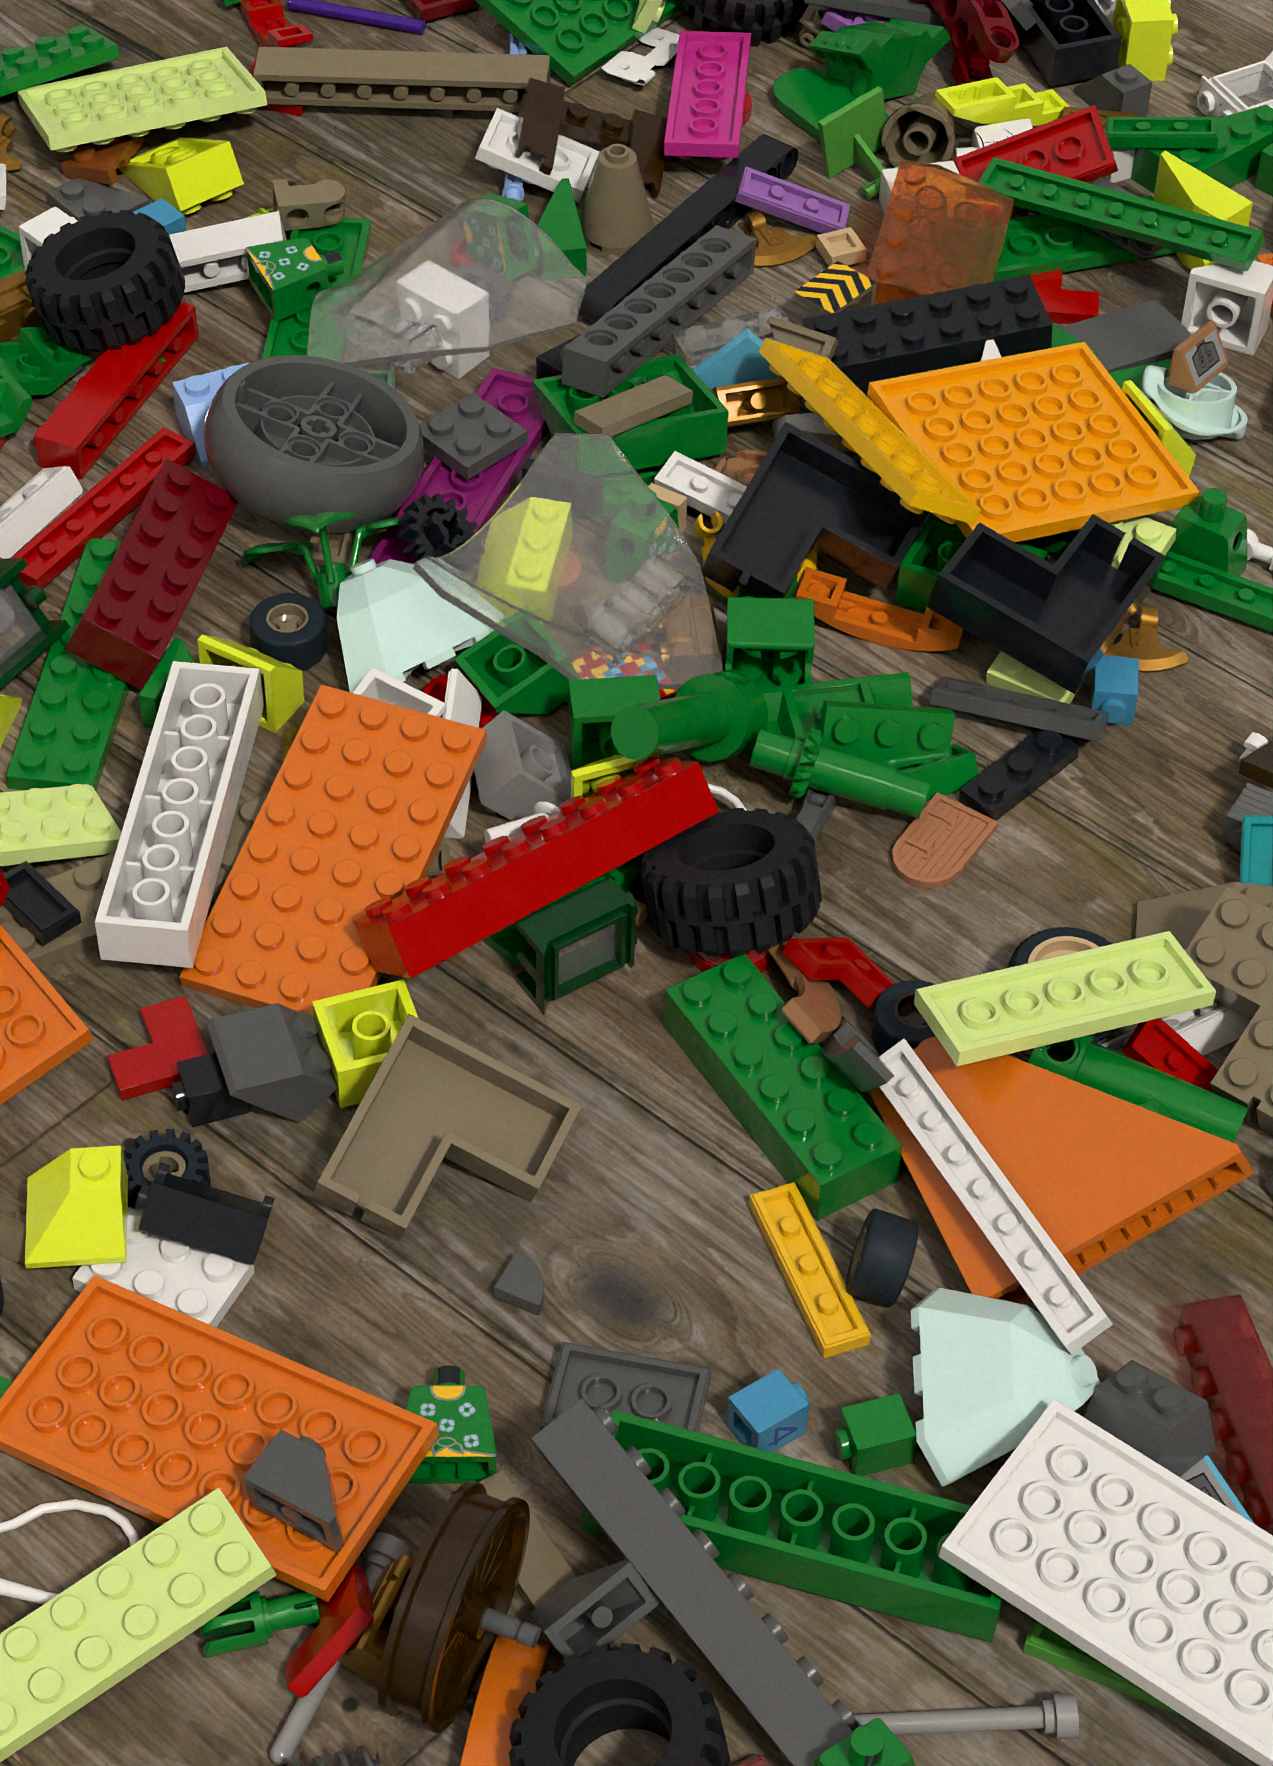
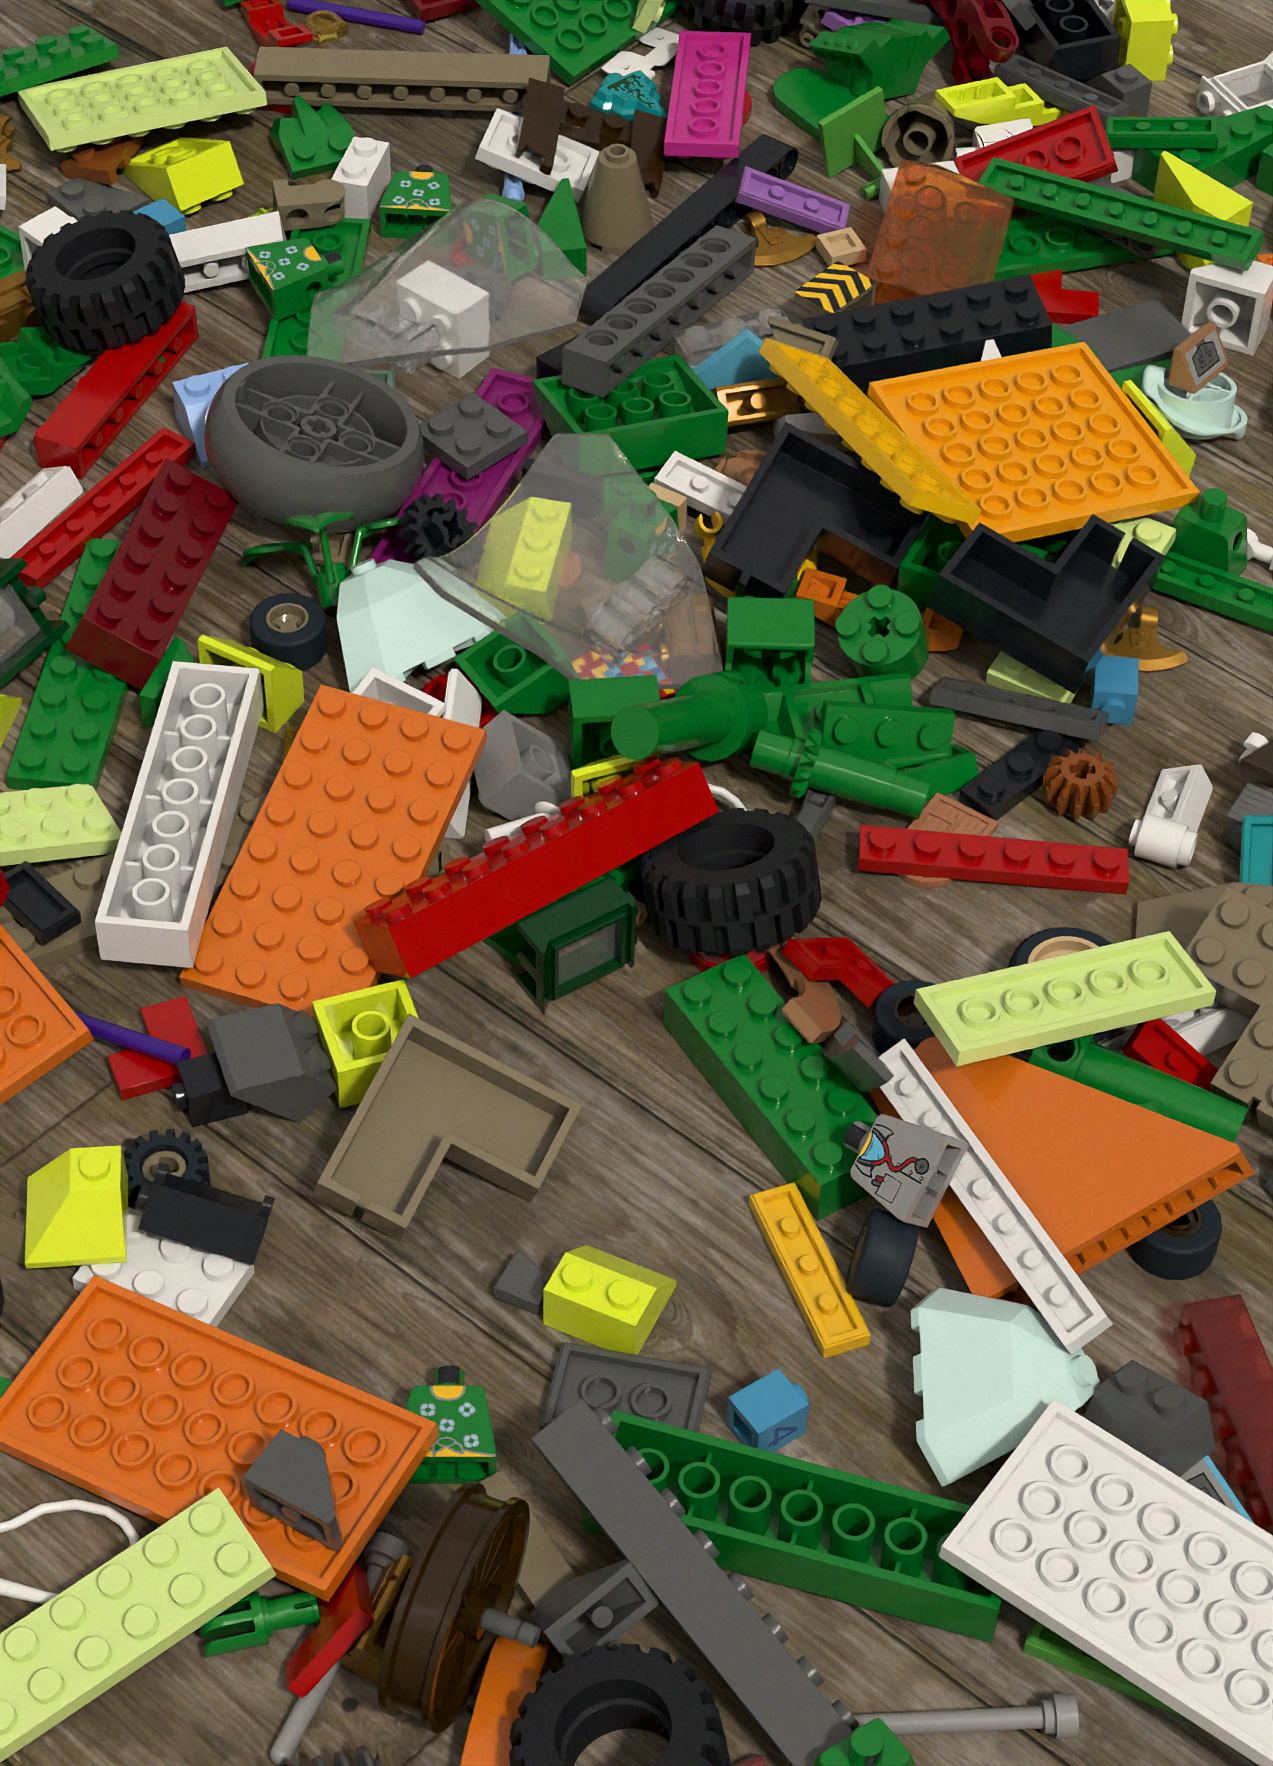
(135, 1040): none -> dark purple bar
(311, 139): none -> green plate
(325, 26): none -> clear yellow tile
(364, 175): none -> white brick
(414, 202): none -> green torso
(605, 1299): none -> neon yellow slope
(626, 93): none -> teal rock
(633, 407): dark tan tile -> none
(875, 1435): green brick -> none
(883, 634): none -> green brick
(904, 1165): none -> light grey torso
(993, 859): none -> red plate
(1059, 88): none -> dark grey tile
(1080, 784): none -> dark orange gear
(1163, 841): none -> white brick
(1181, 795): none -> white slope
(1182, 1246): none -> black wheel

